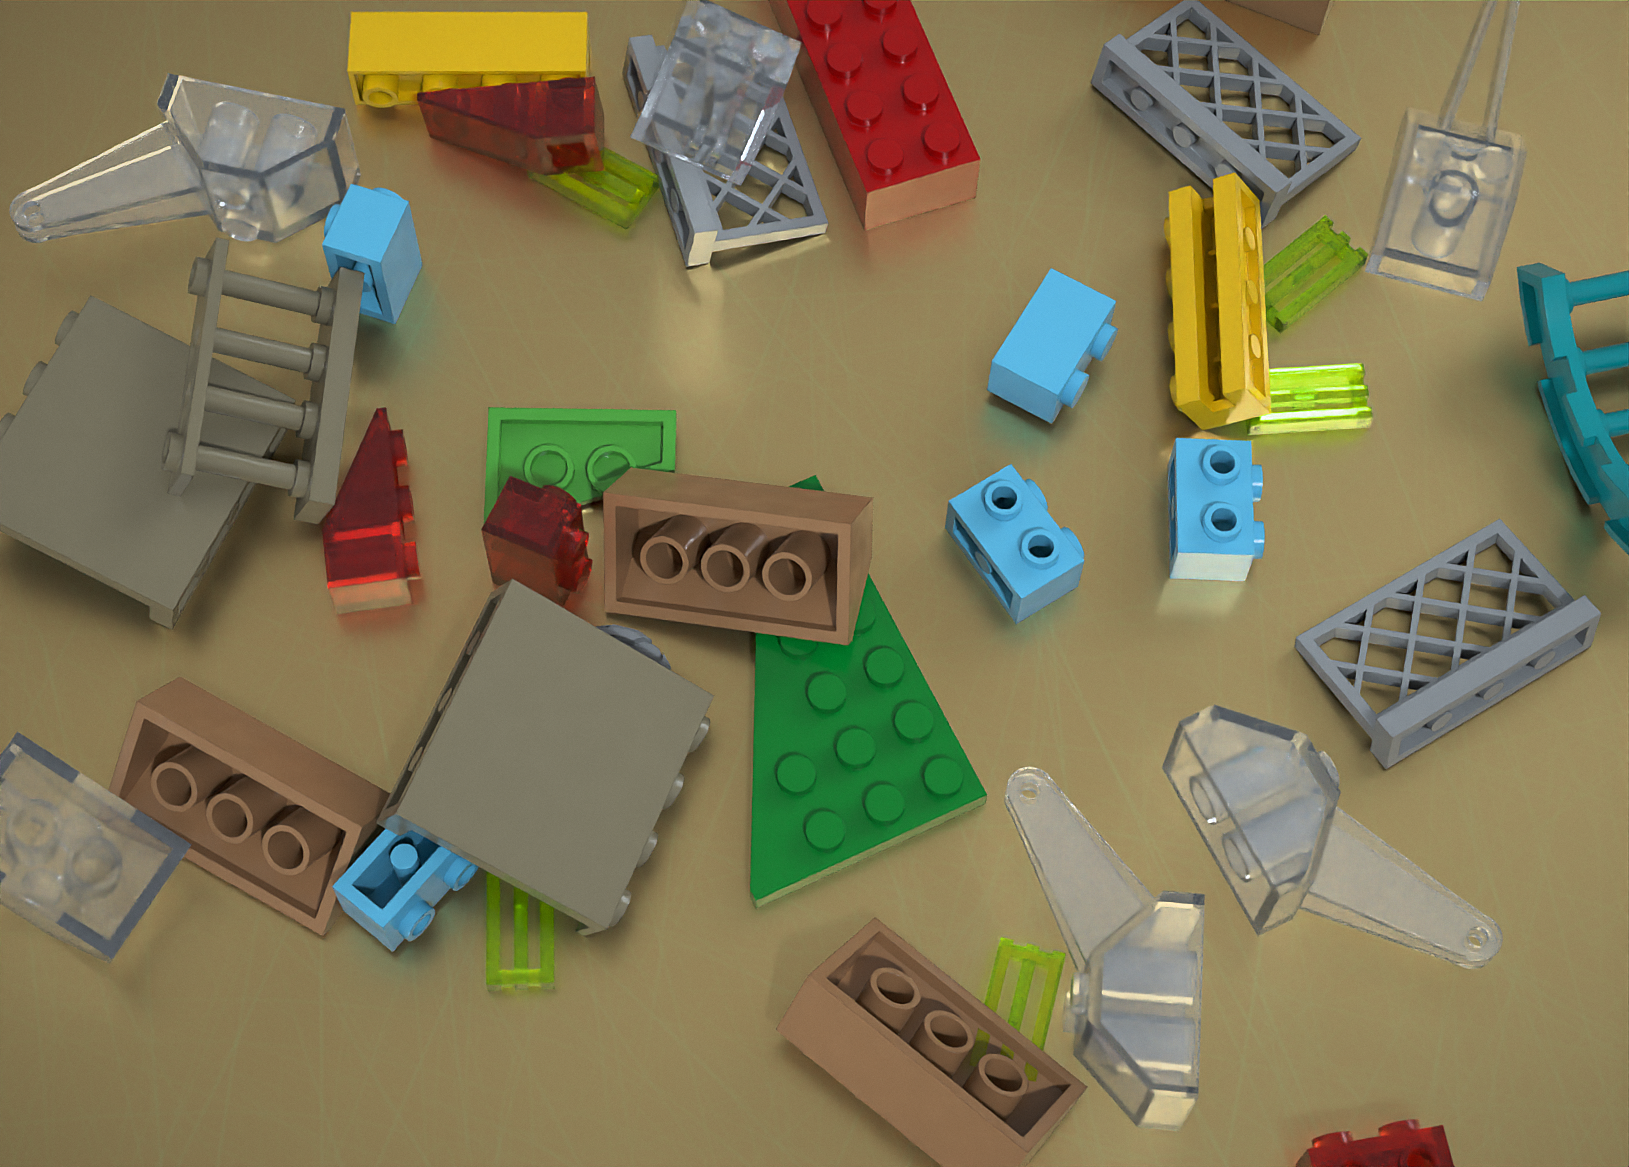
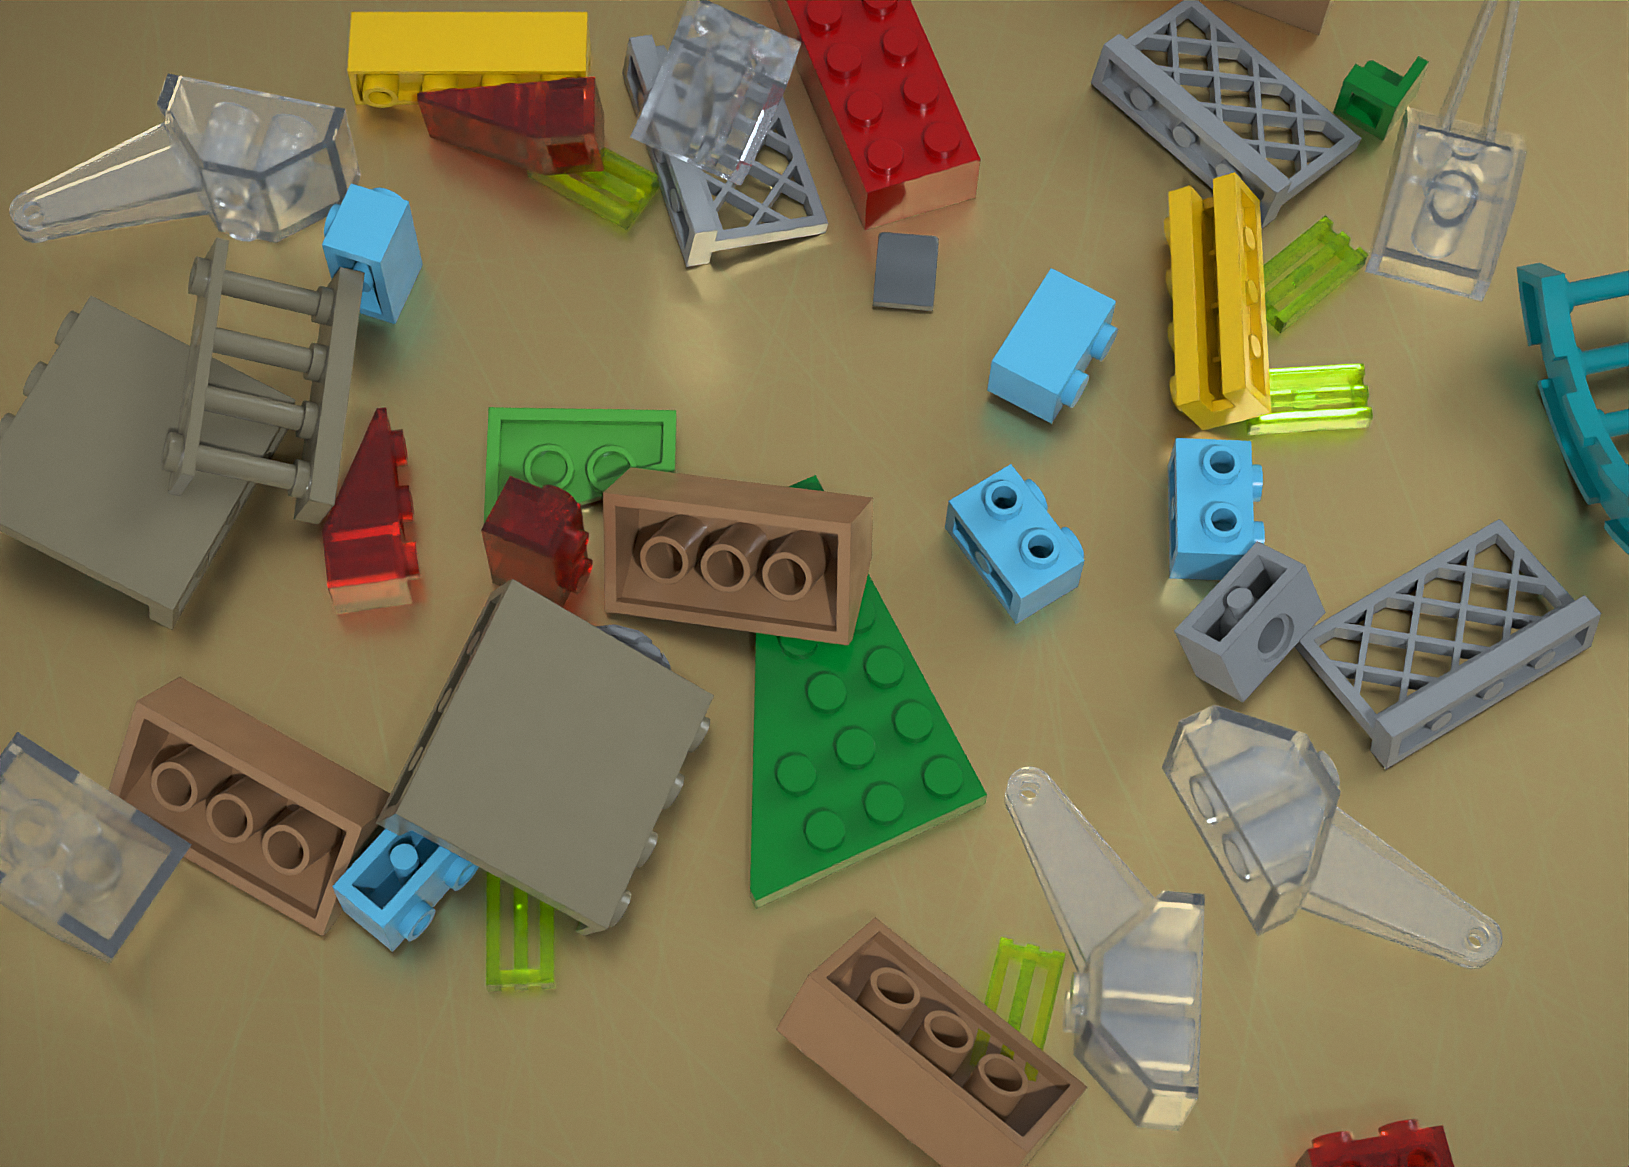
(905, 271): none -> dark grey slope
(1250, 621): none -> light grey brick
(1377, 96): none -> green panel

